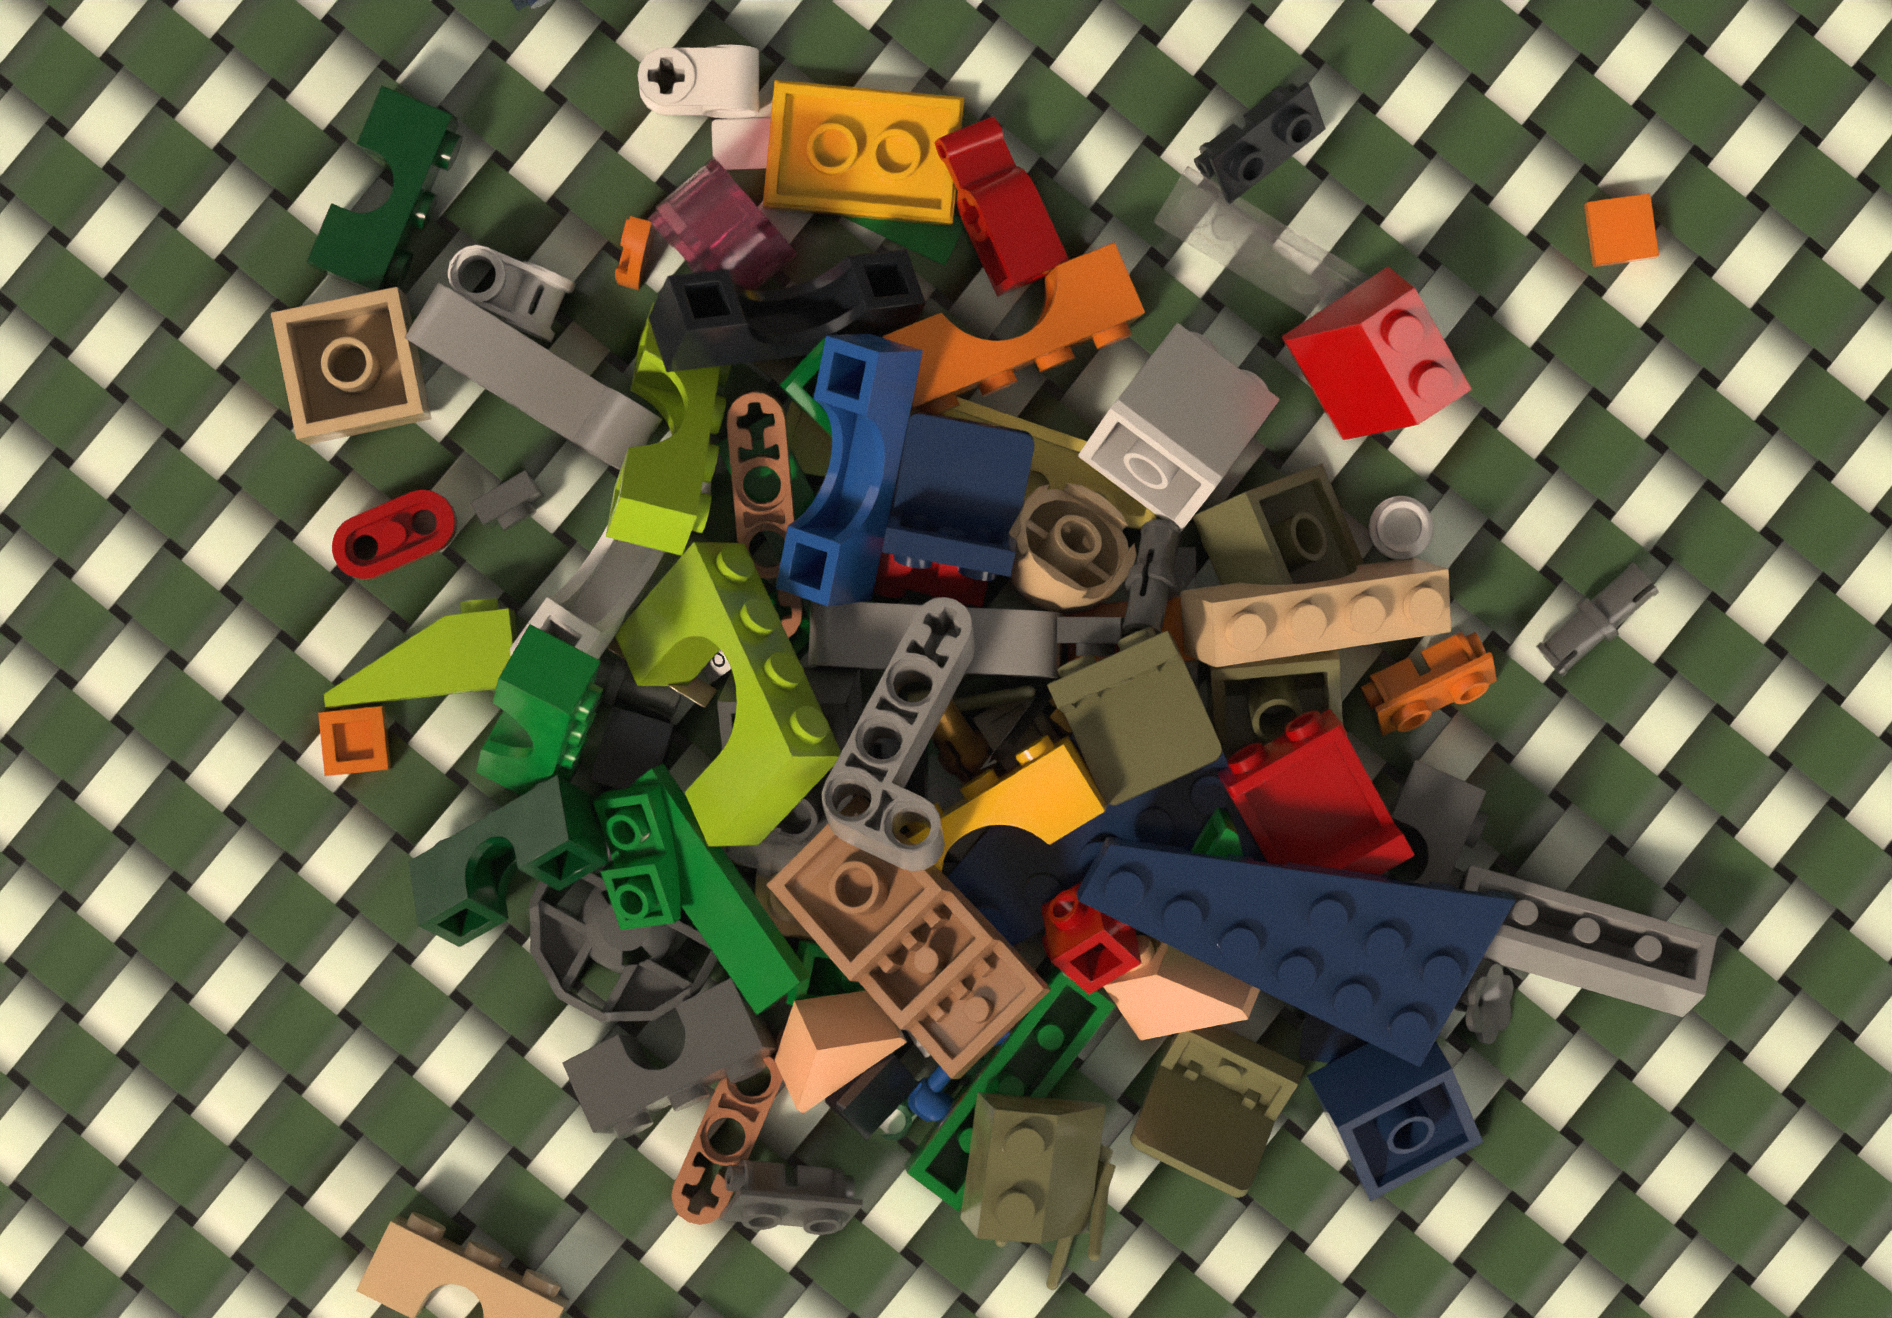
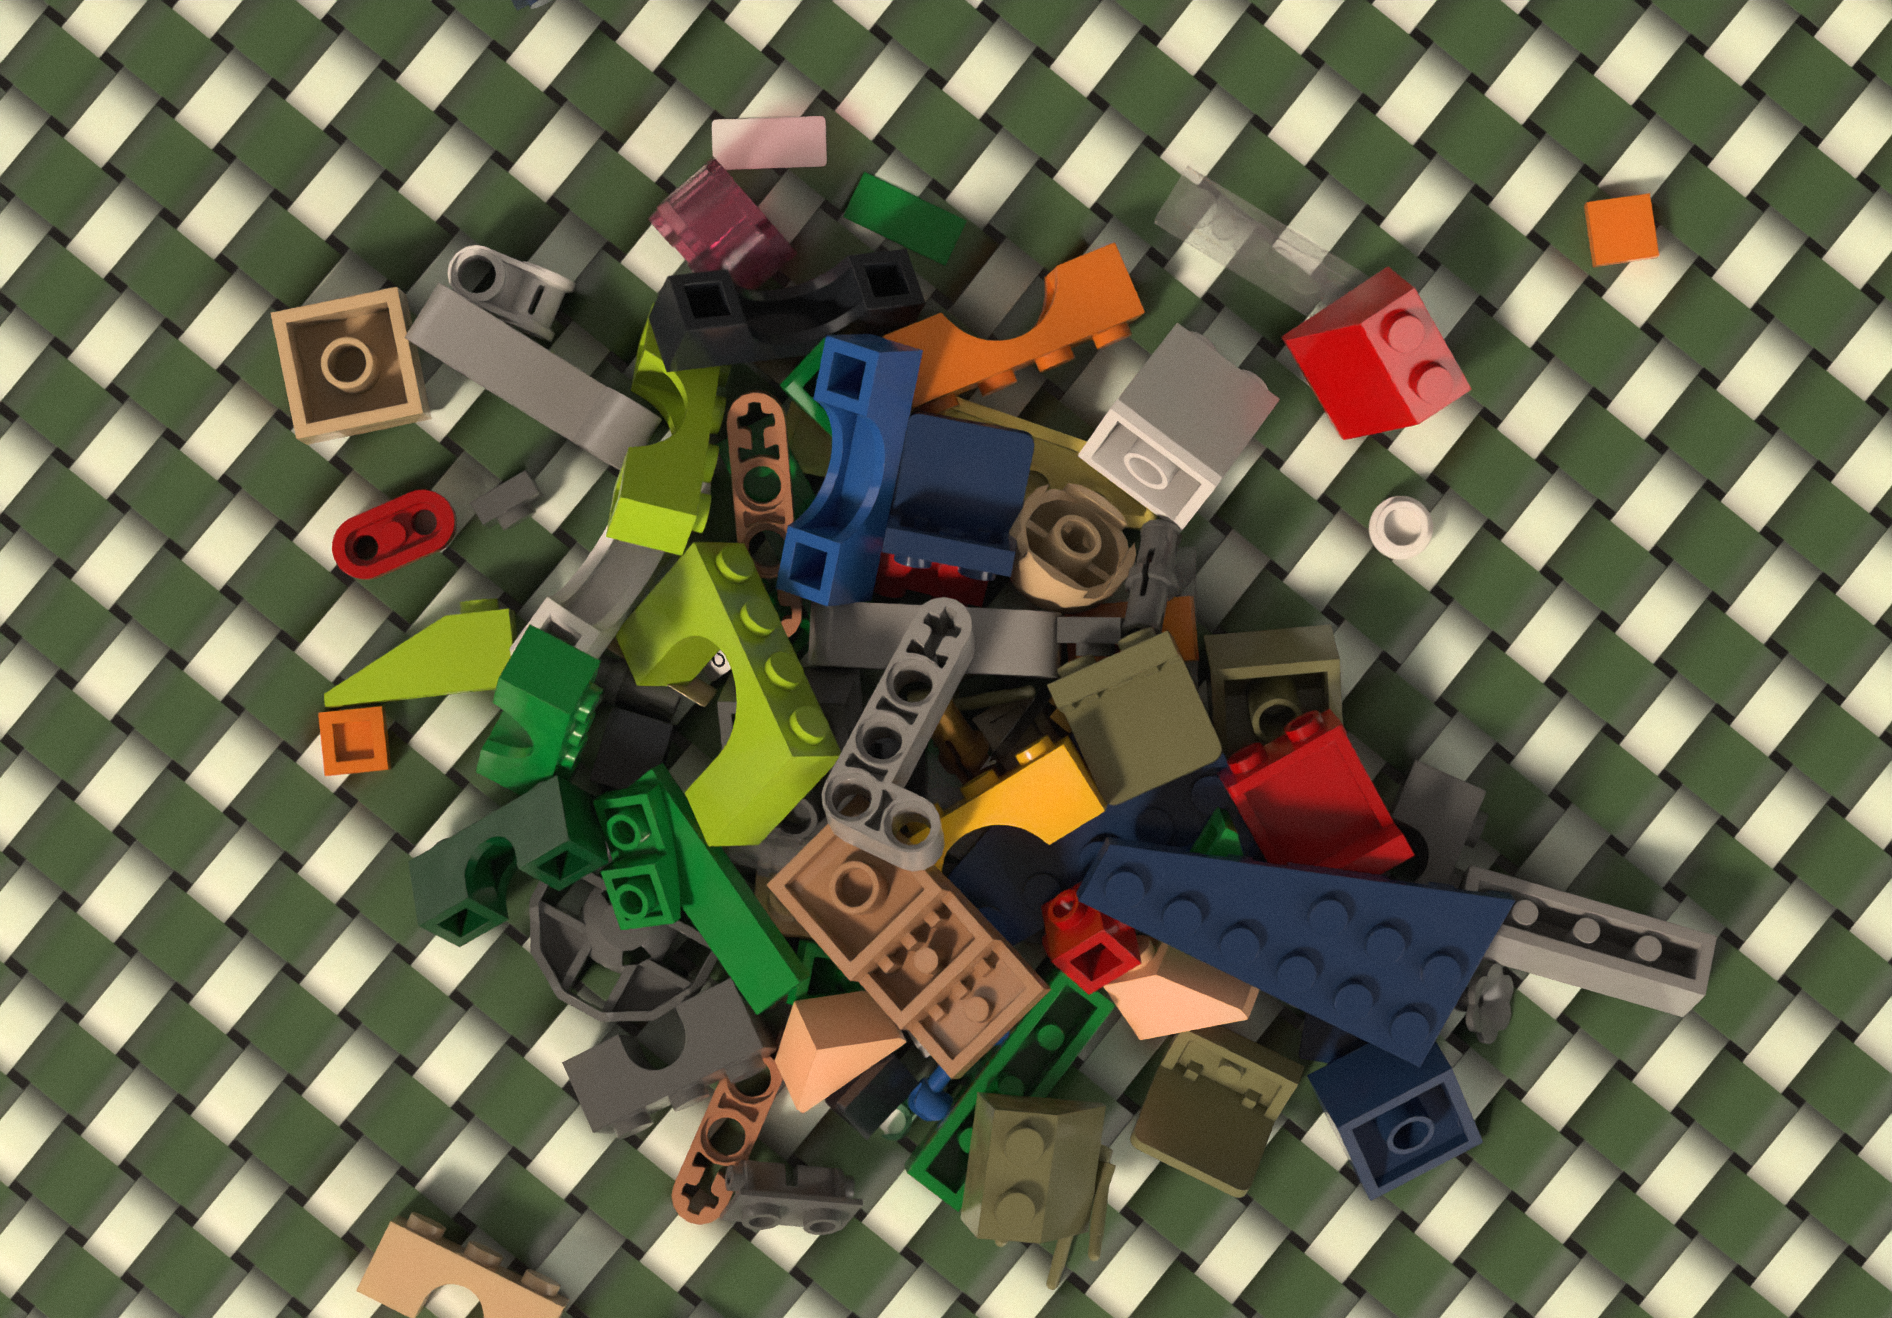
(372, 245): dark green arch -> none
(636, 244): orange tile -> none
(716, 79): white piece -> none
(860, 153): yellow tile -> none
(1000, 207): red piece -> none
(1274, 133): black hinge -> none
(1276, 621): tan arch -> none
(1280, 533): olive slope -> none
(1457, 674): orange hinge -> none
(1597, 619): dark grey pin -> none

